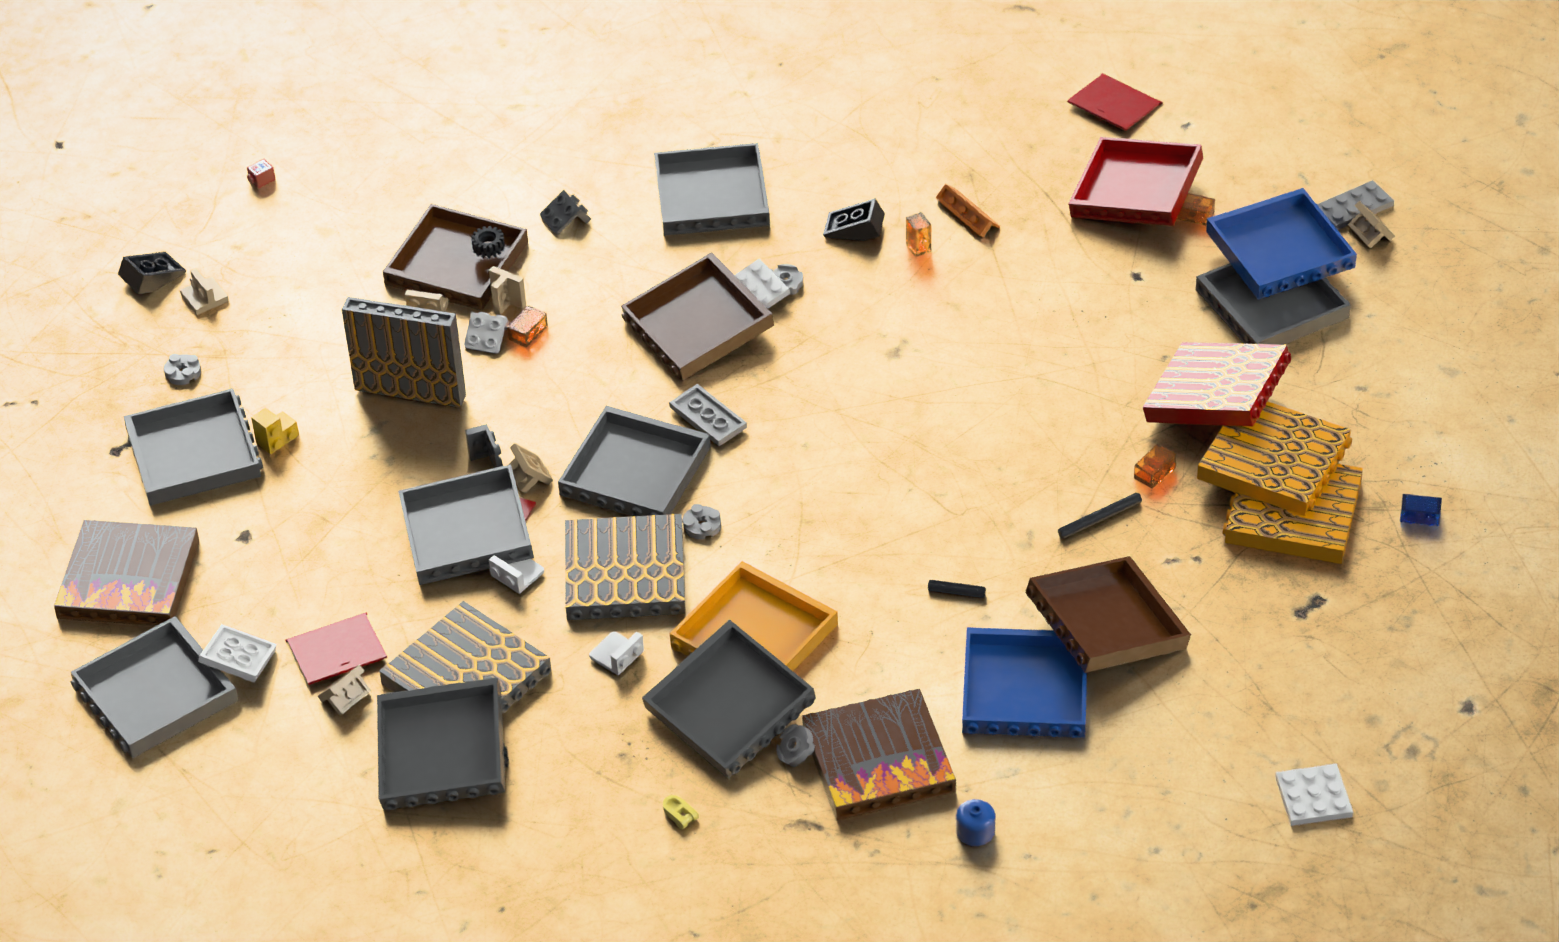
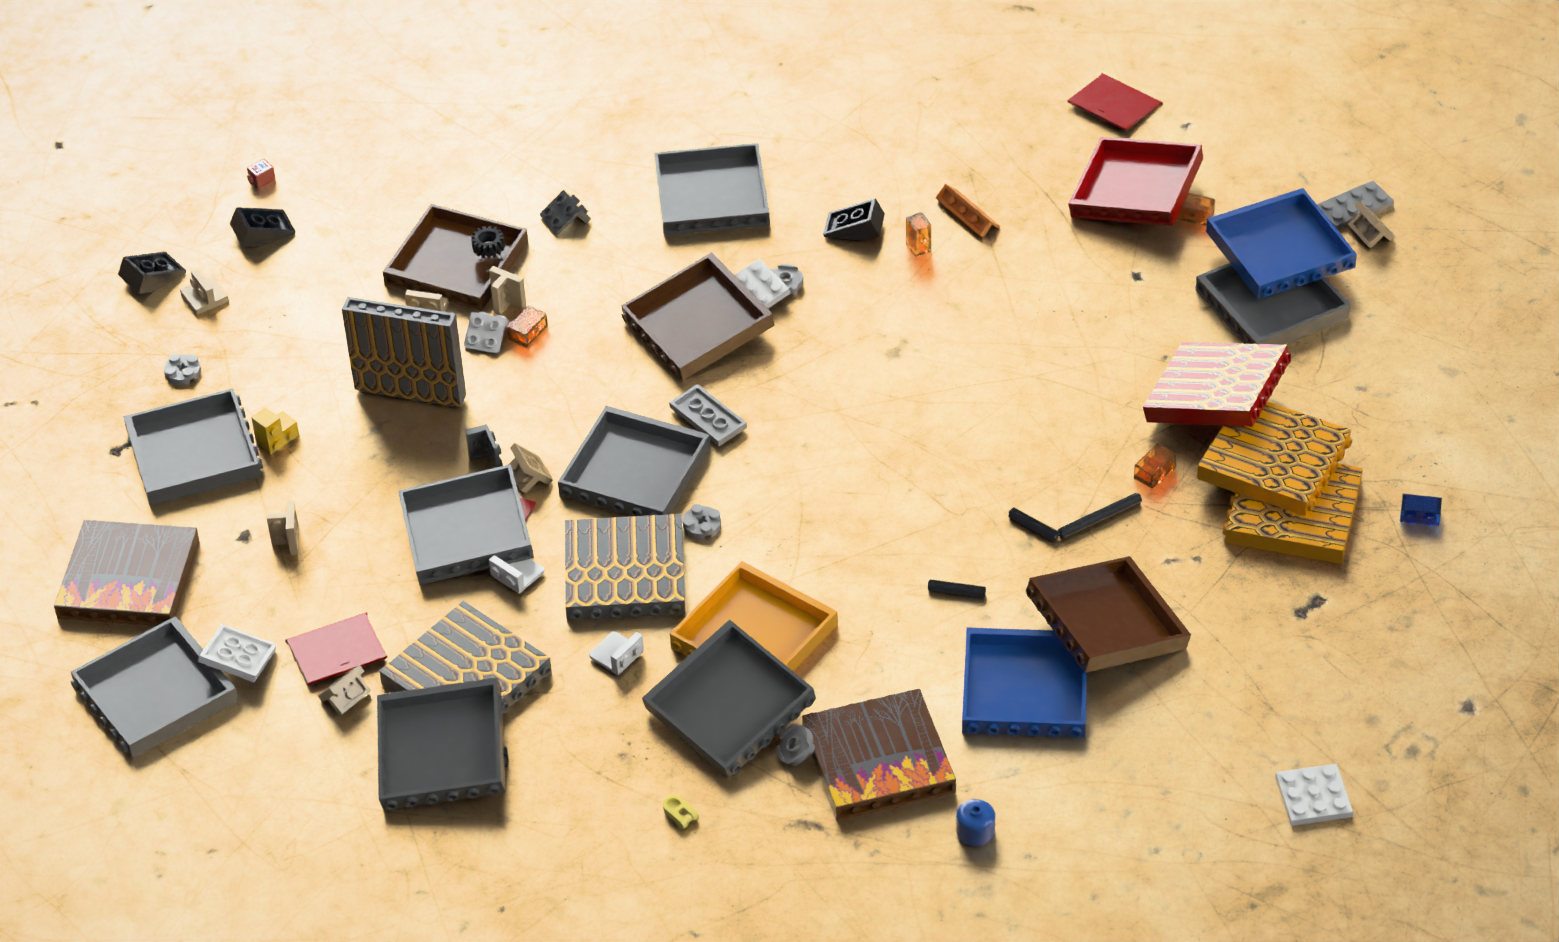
(260, 225): none -> black slope
(285, 527): none -> tan bracket
(1033, 524): none -> black axle

